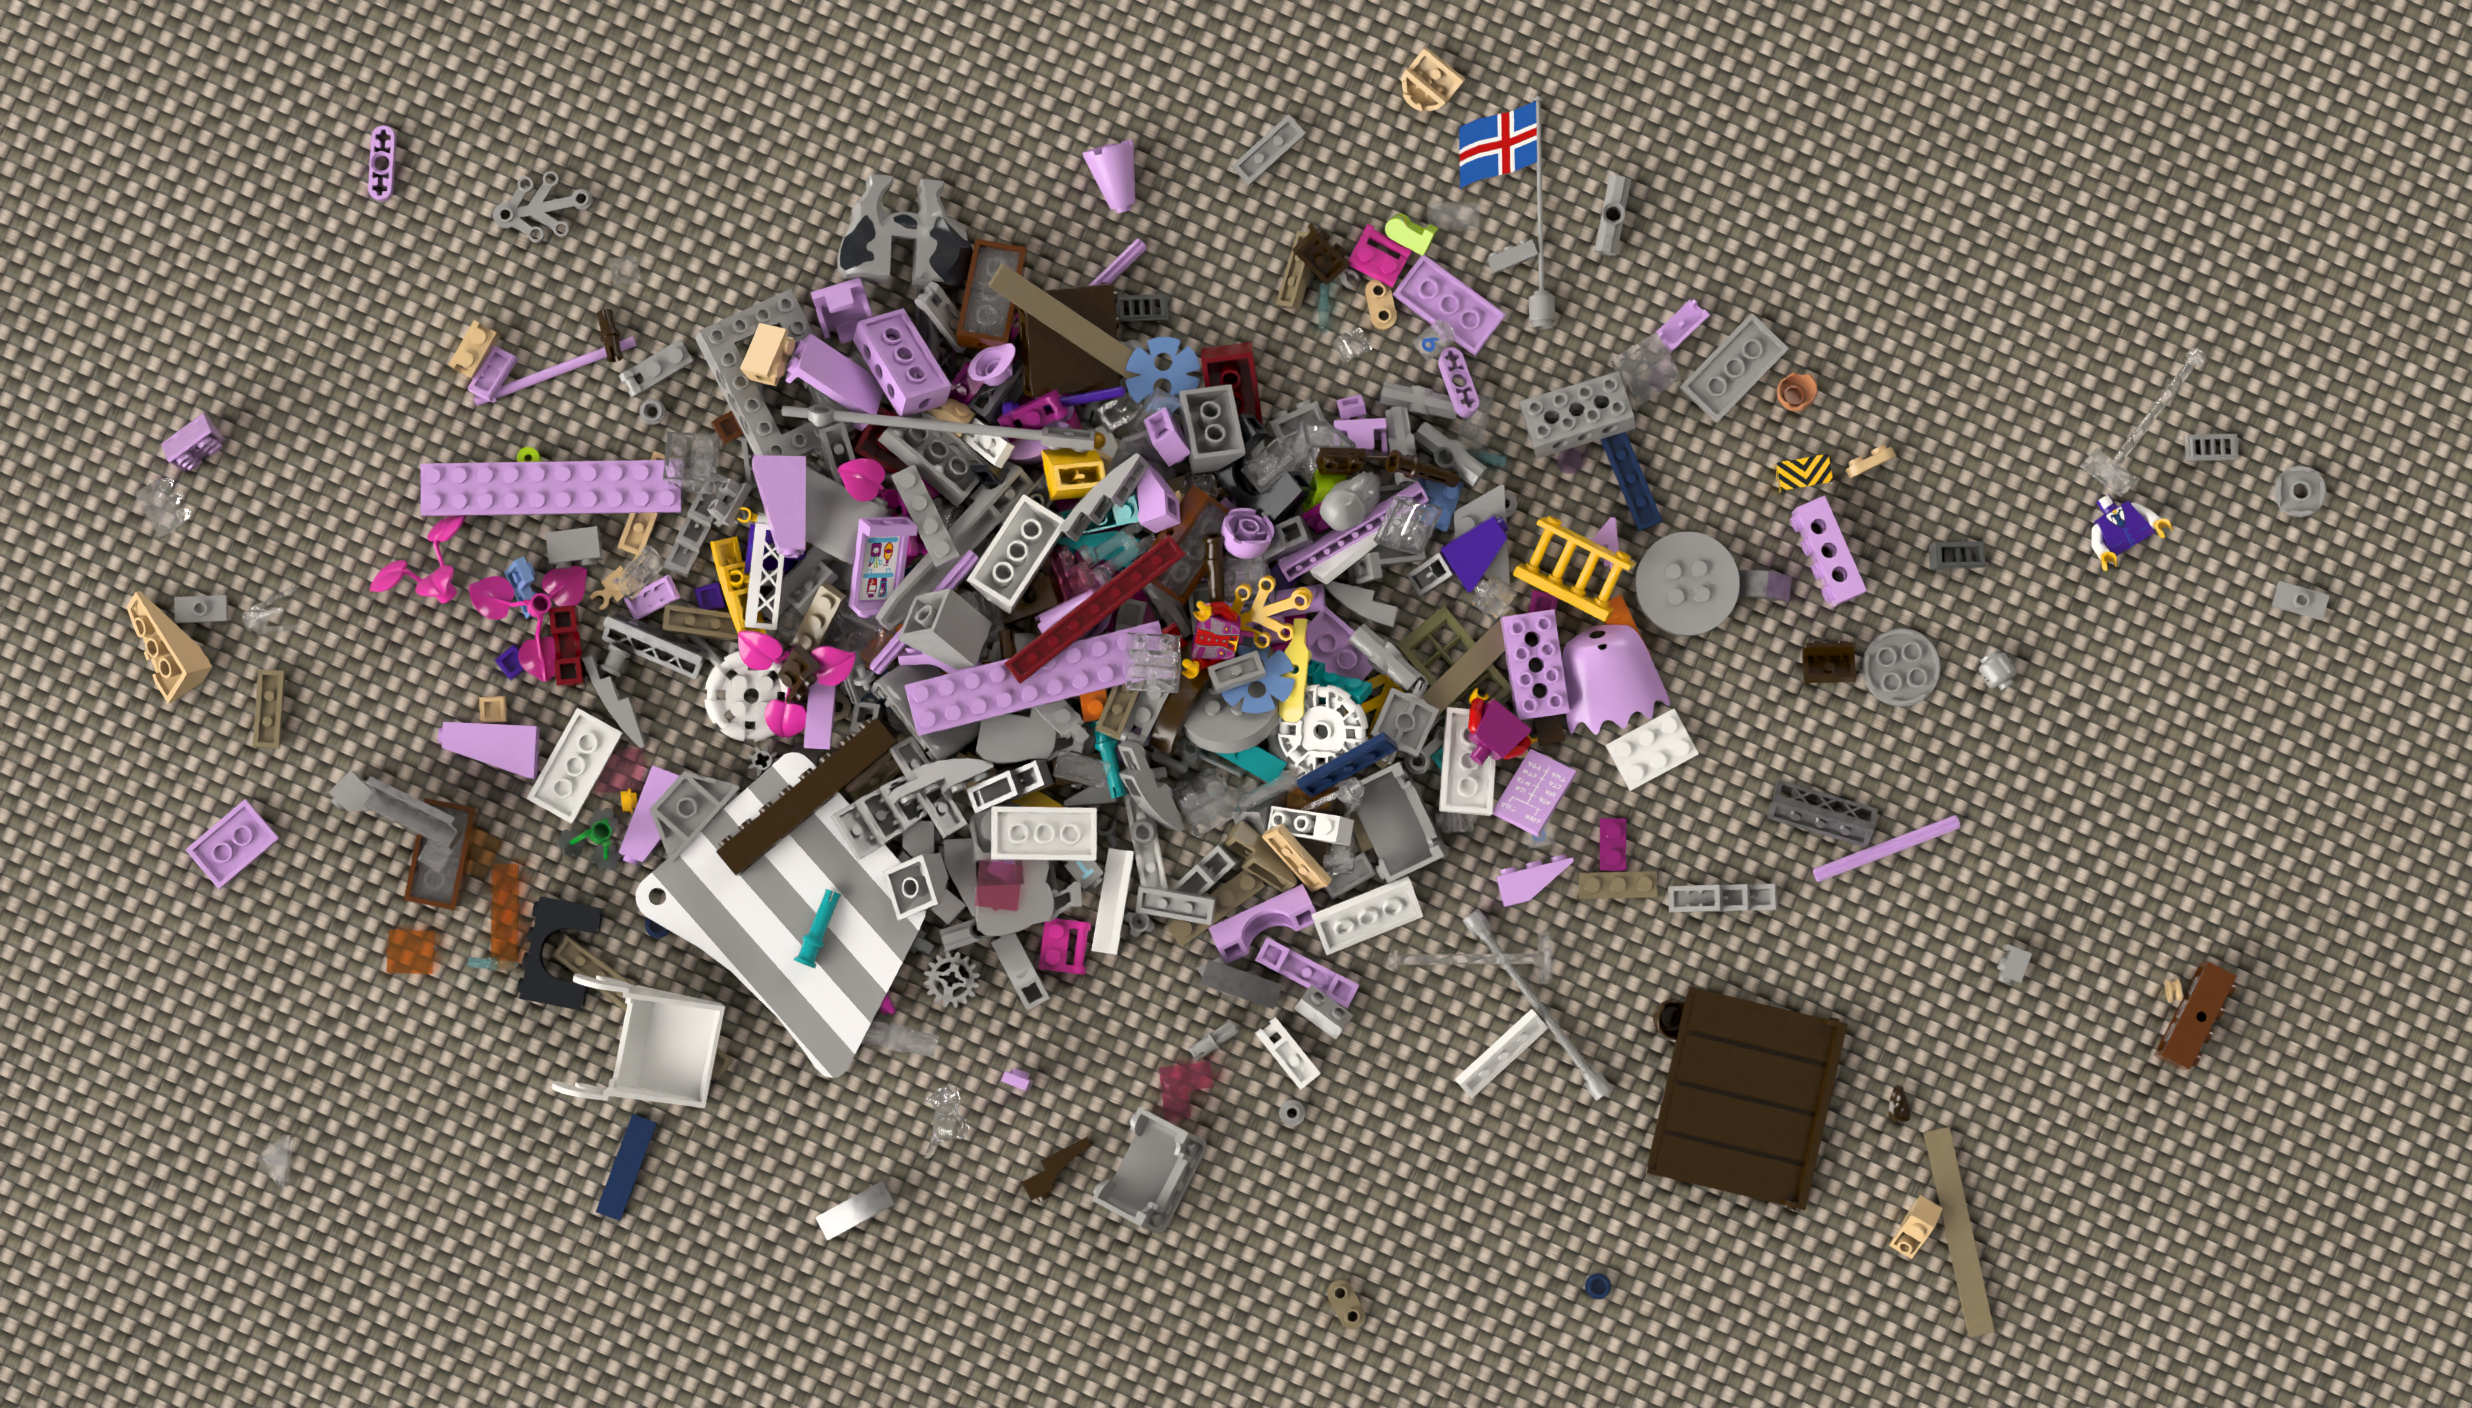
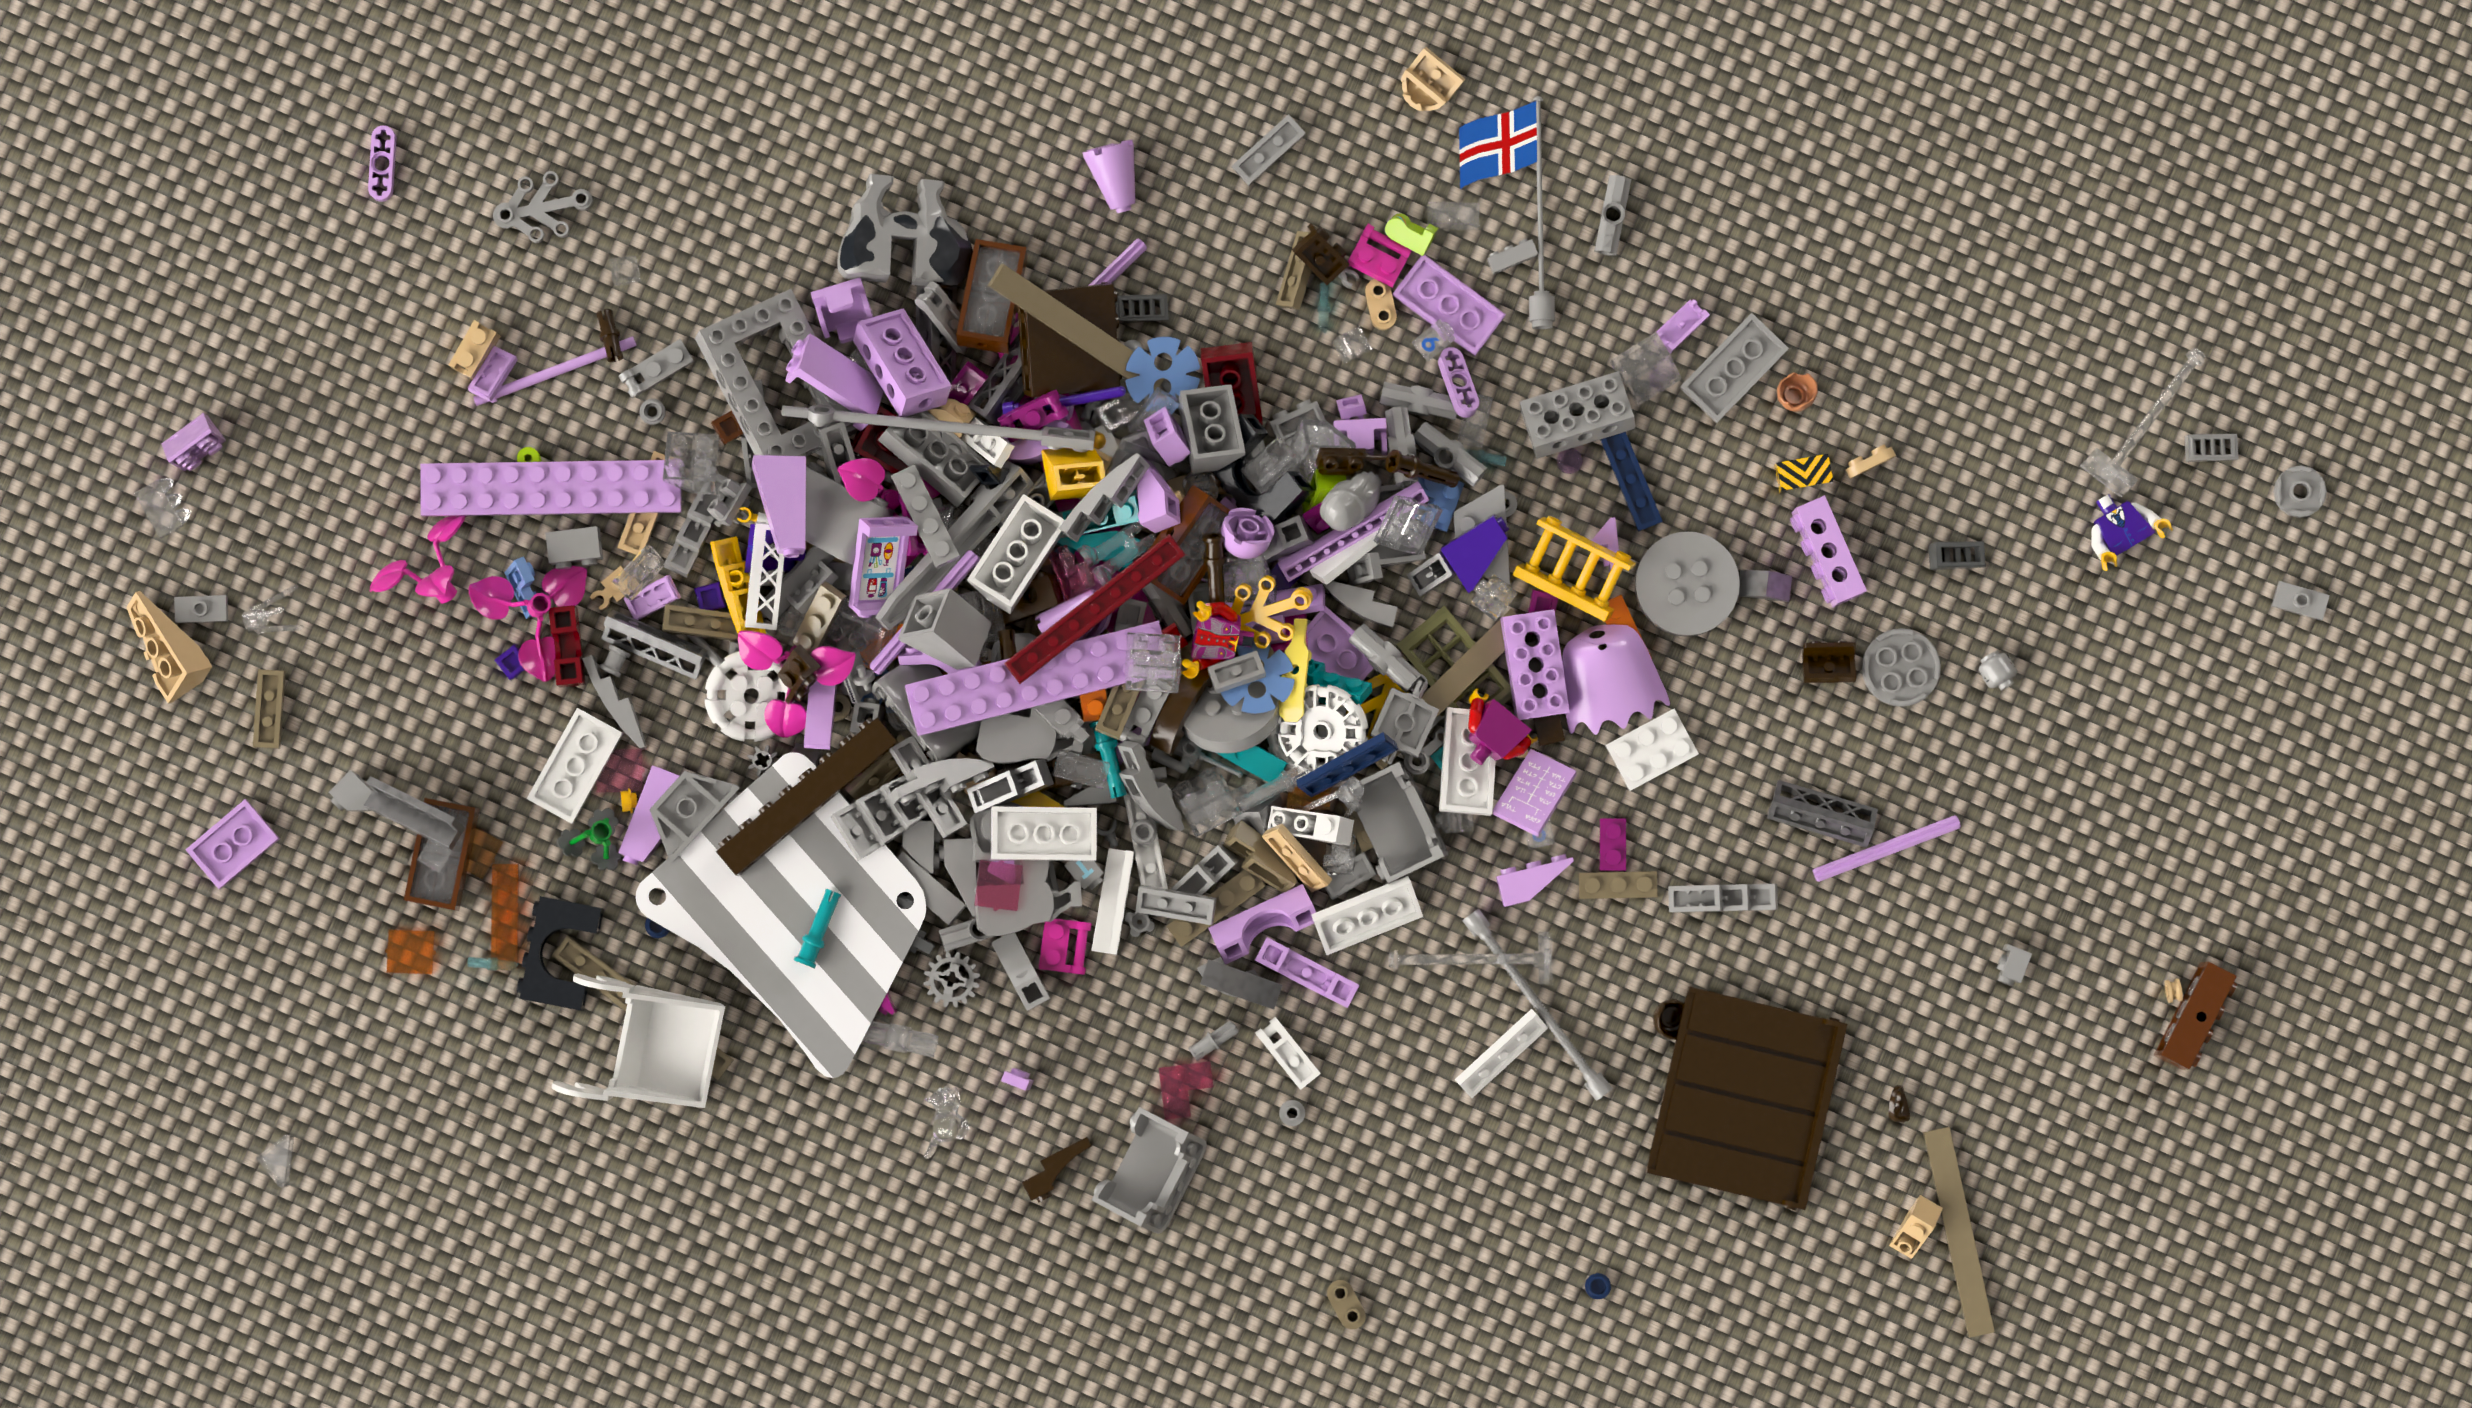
(493, 709): tan tile -> none
(502, 746): lavender slope -> none
(626, 1167): dark blue tile -> none
(768, 354): tan brick -> none
(855, 1210): slope -> none
(916, 884): light grey slope -> none
(993, 364): lavender piece -> none
(1323, 1012): light grey bracket -> none

